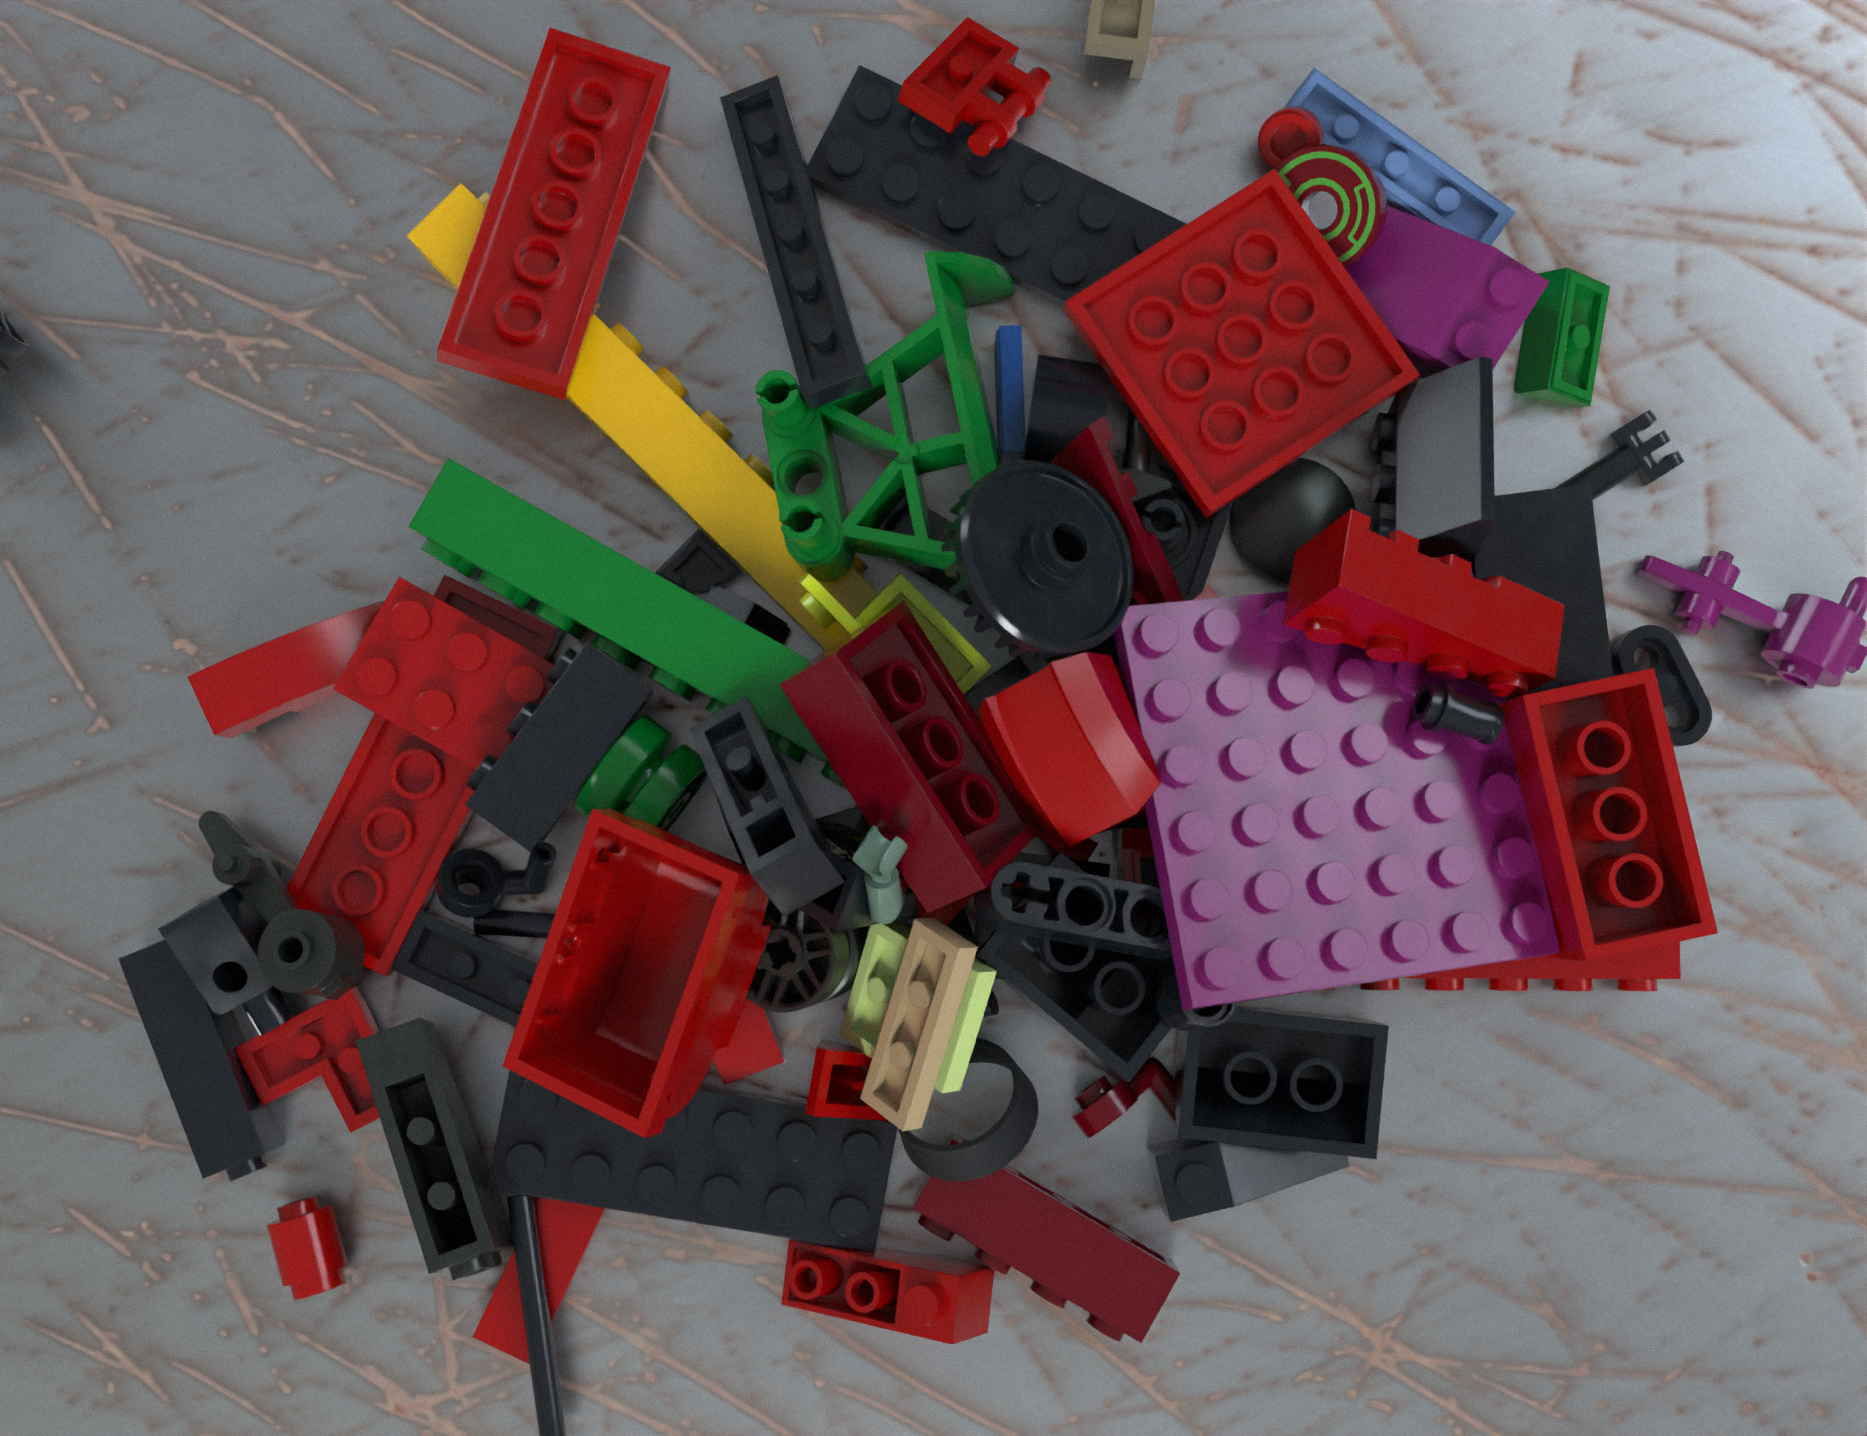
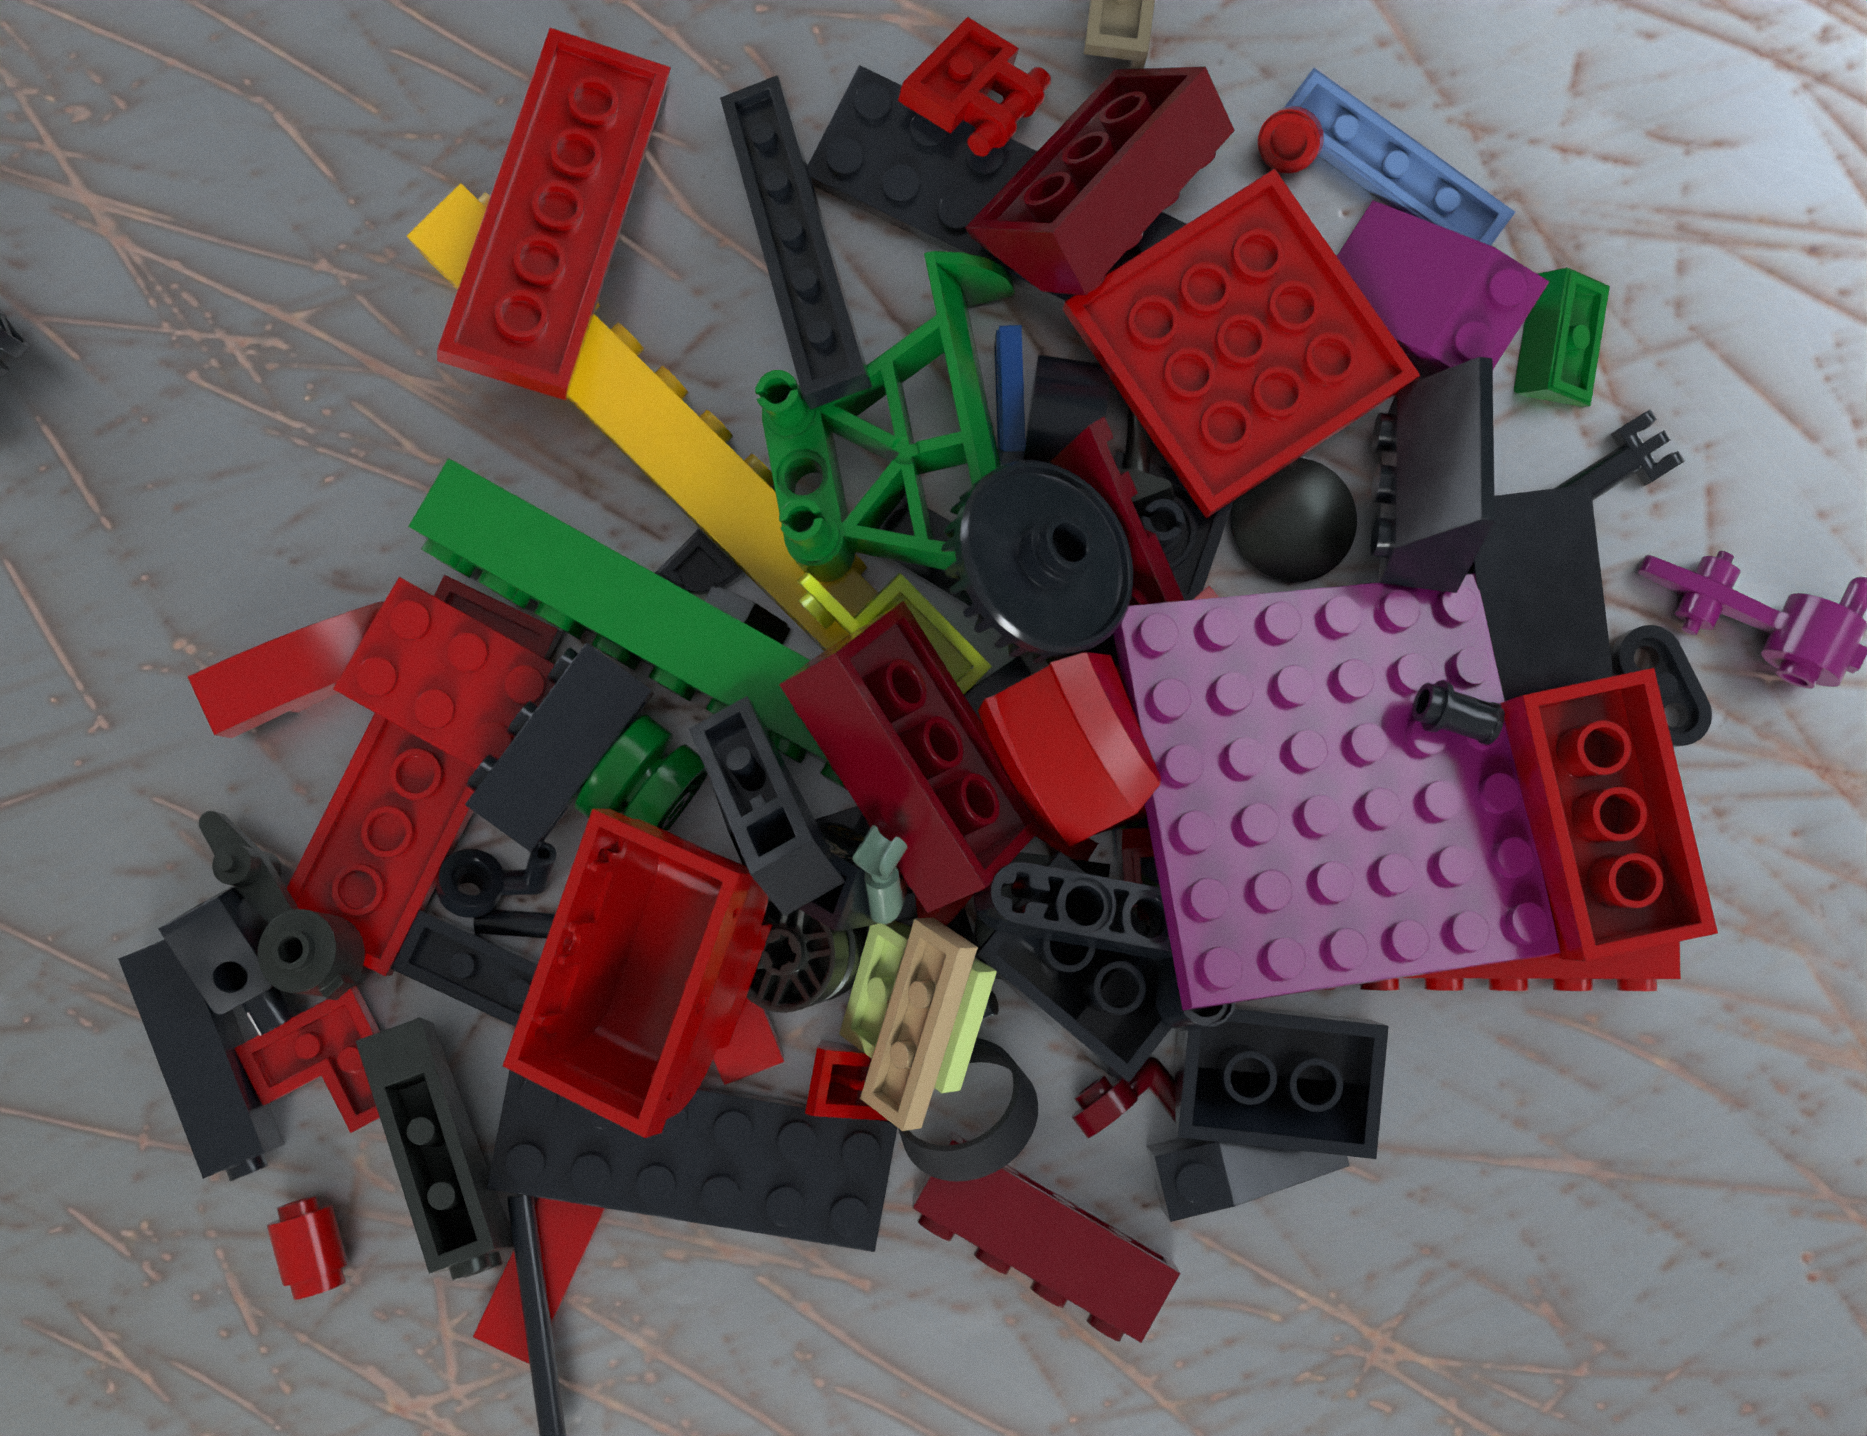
(891, 1289): red slope -> none
(1104, 177): none -> dark red slope
(1355, 189): dark red tile -> none
(1422, 609): red wedge -> none

